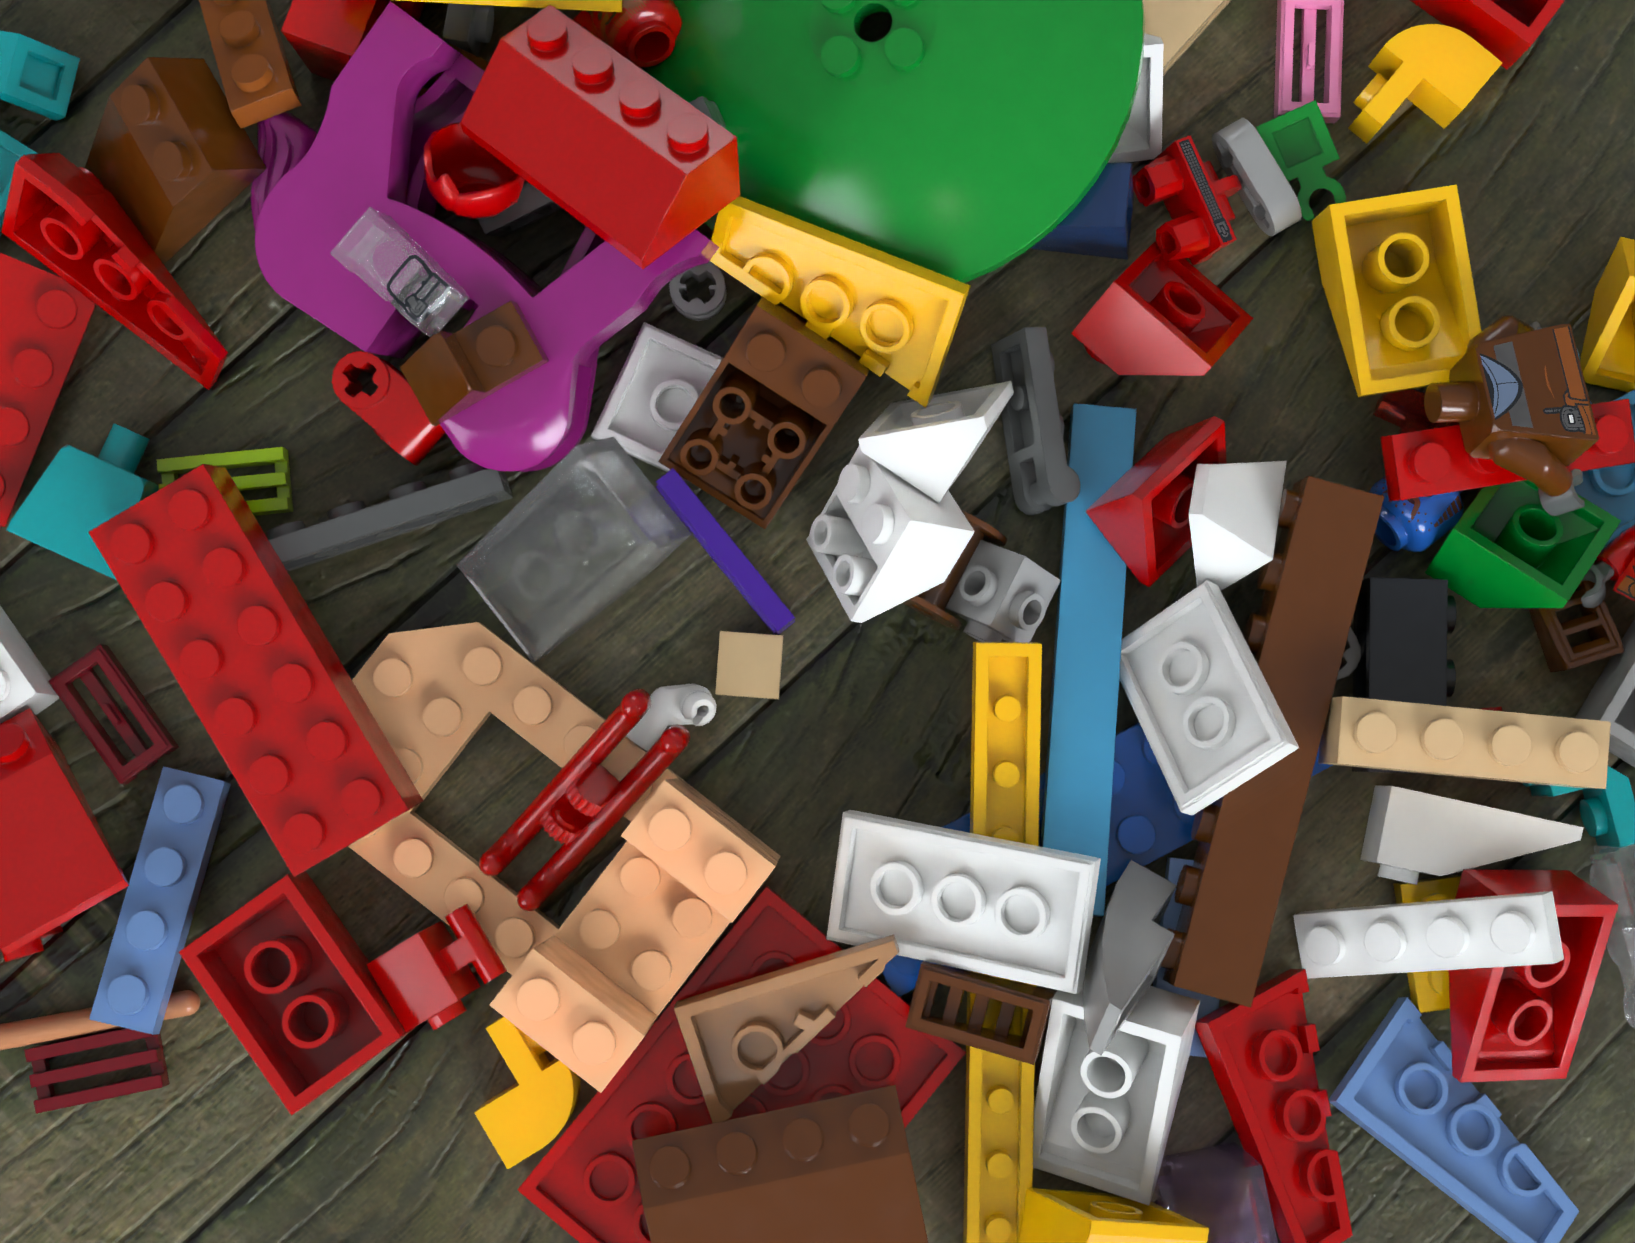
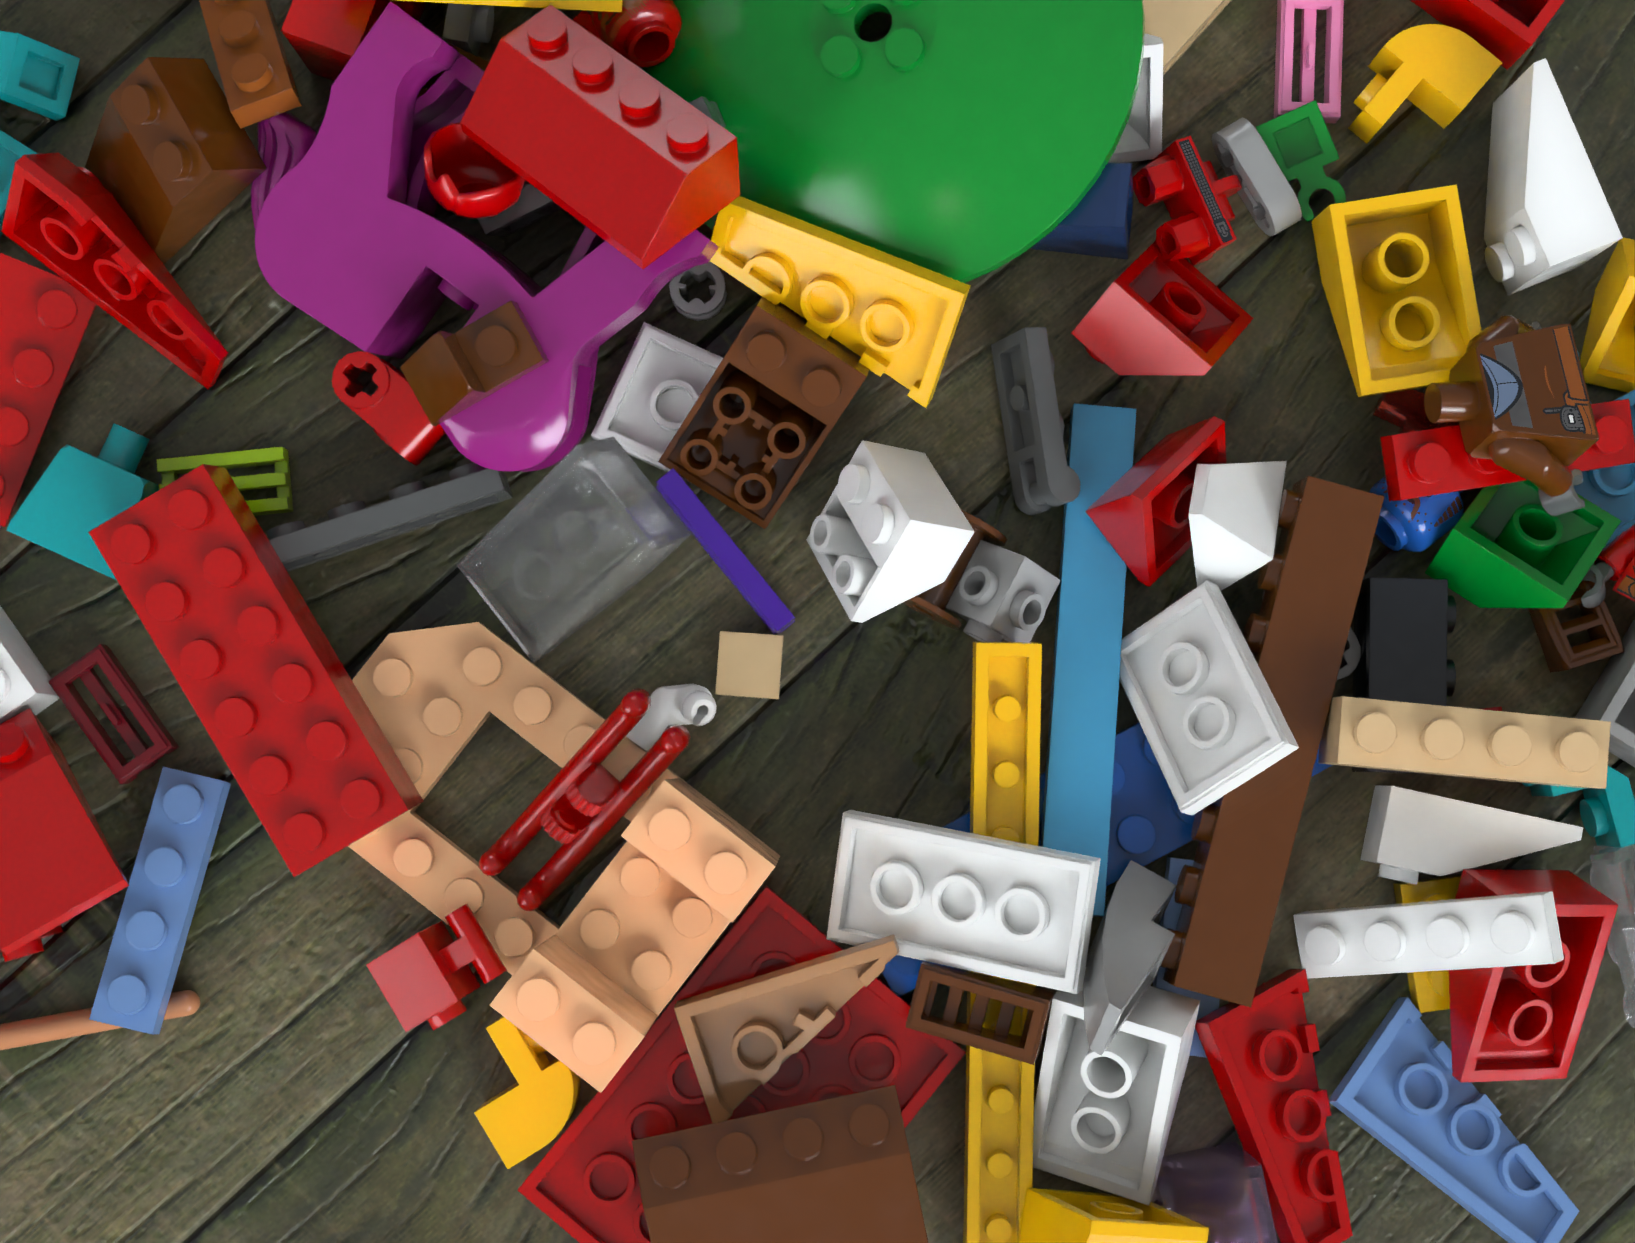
(45, 1077): dark red tile -> none
(294, 990): red brick -> none
(400, 271): clear leg -> none
(938, 441): white slope -> none
(1541, 188): none -> white slope

